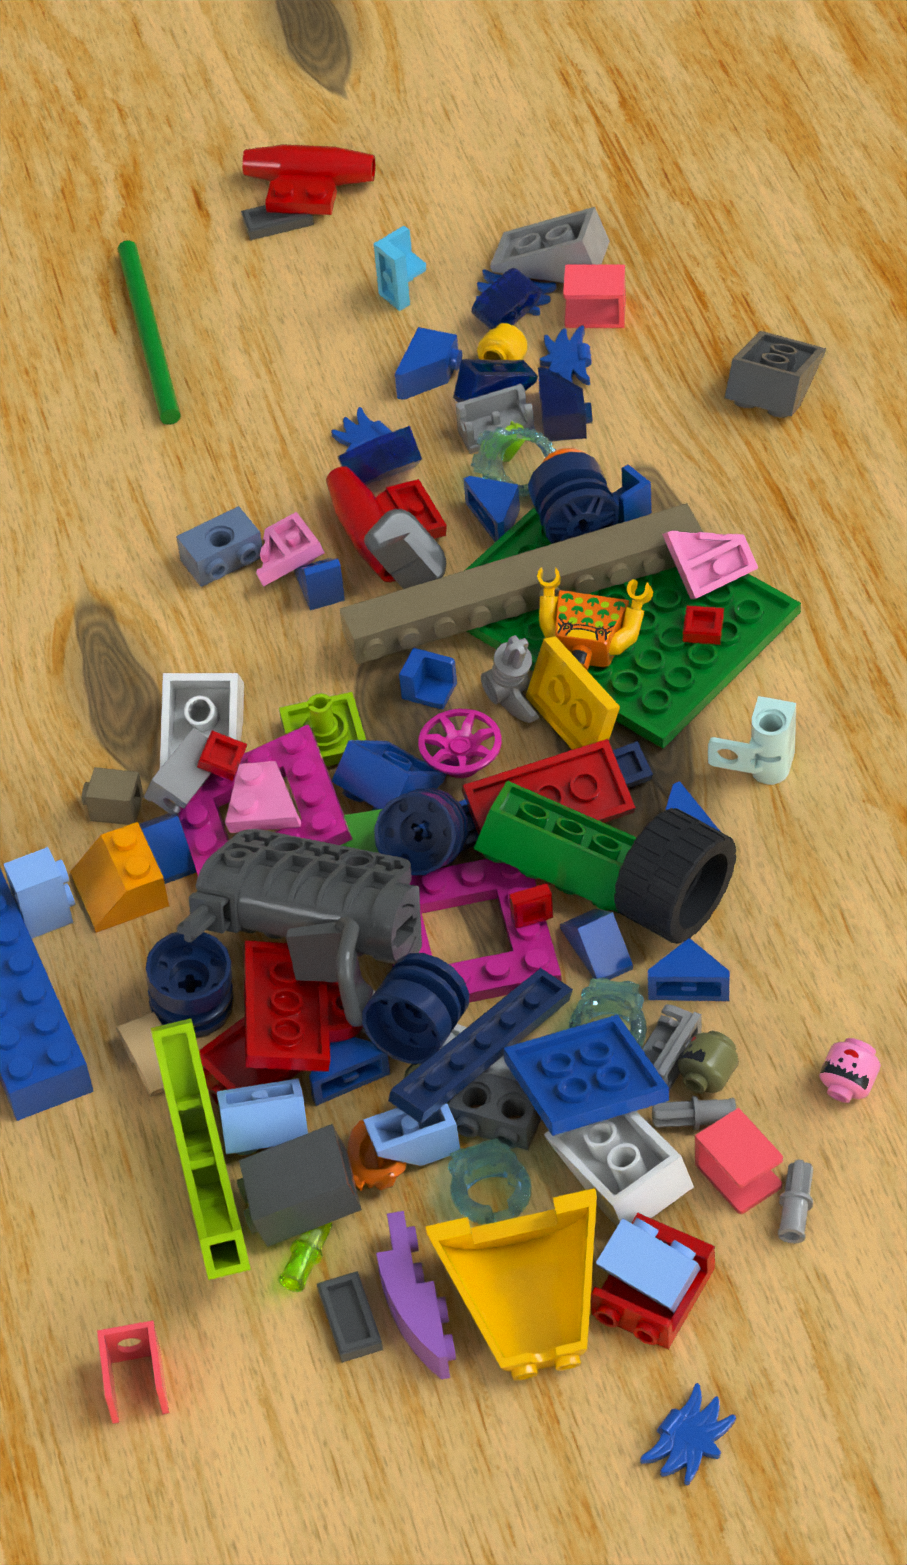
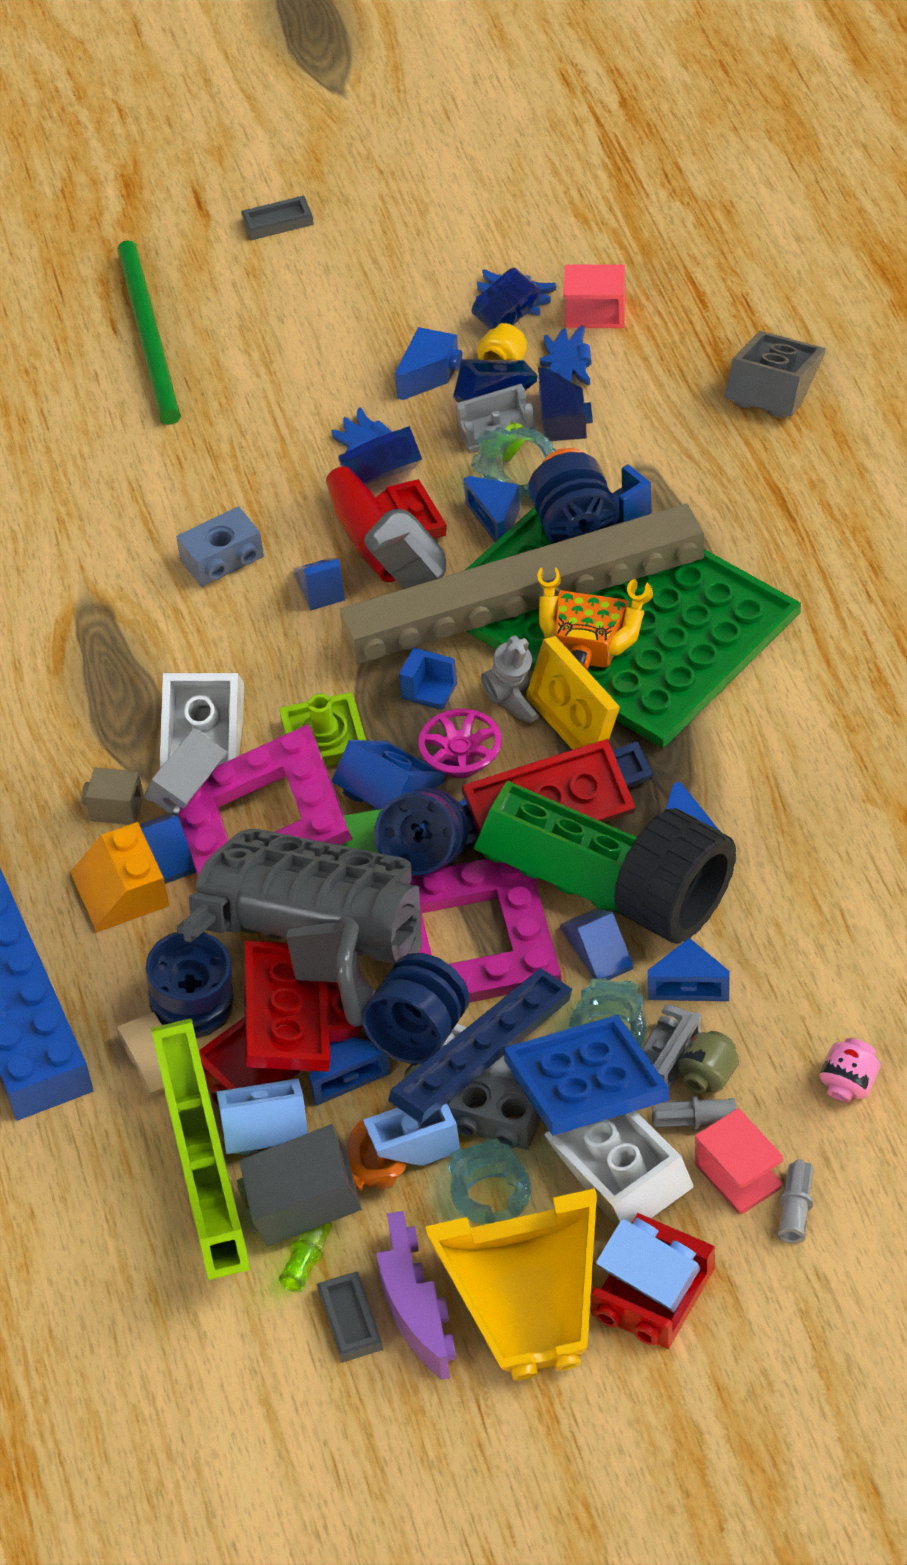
(40, 891): light blue brick -> none
(112, 1353): coral piece -> none
(222, 755): red tile -> none
(260, 799): bright pink wing -> none
(286, 548): bright pink wing -> none
(306, 175): red plate -> none
(396, 267): medium azure panel -> none
(531, 906): red tile -> none
(550, 245): light grey slope -> none
(689, 1435): blue piece -> none
(703, 625): red tile -> none
(709, 559): bright pink wing -> none
(770, 747): light aqua piece -> none

